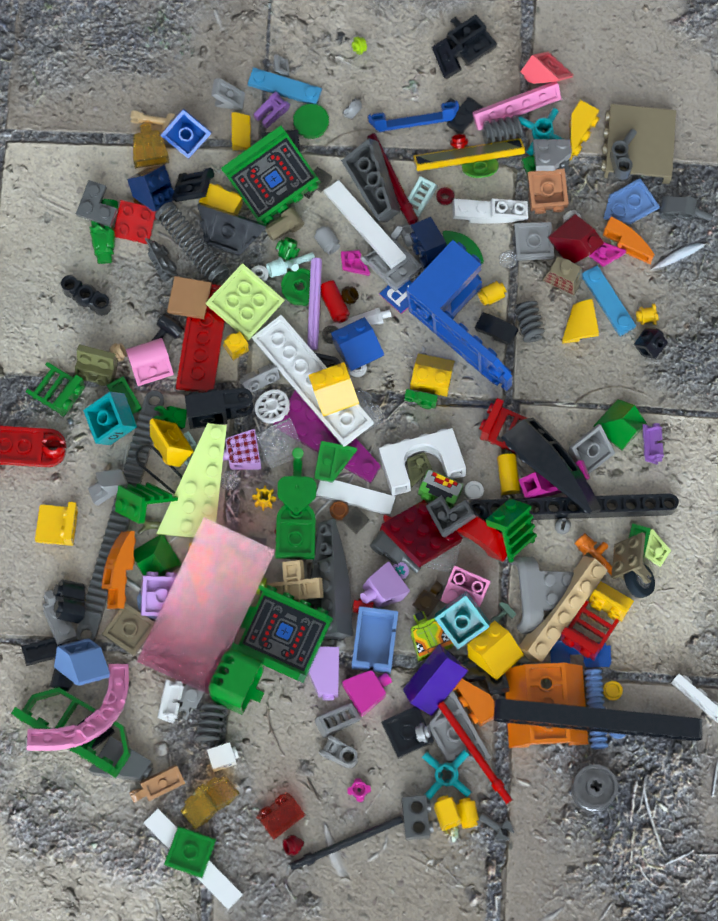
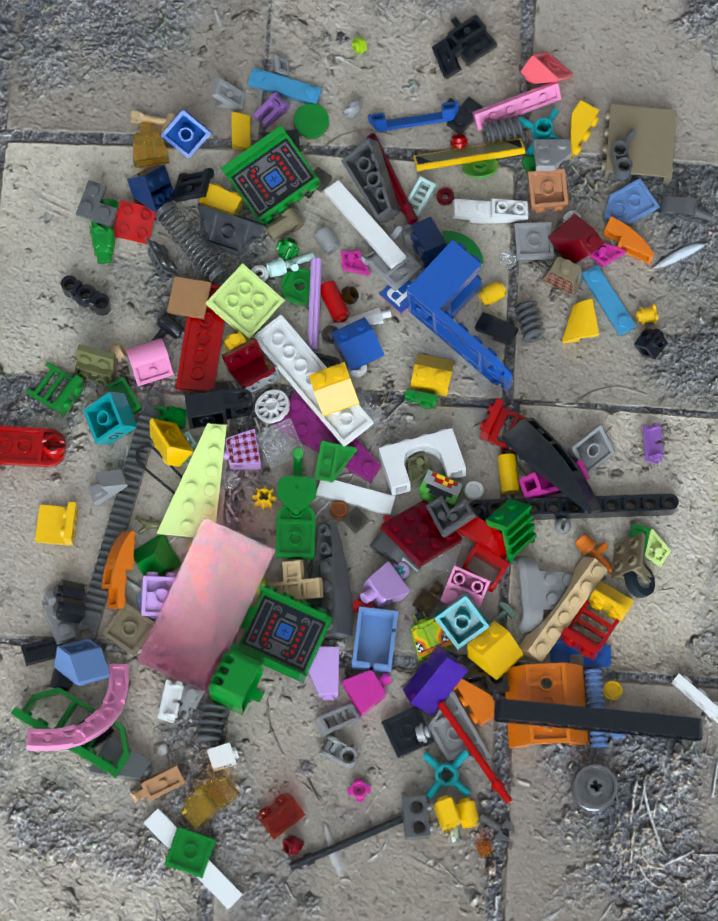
(133, 500): green plate -> none
(247, 363): none -> dark red bracket
(484, 848): none -> clear orange plate
(490, 559): none -> red tile
(621, 423): green slope -> none

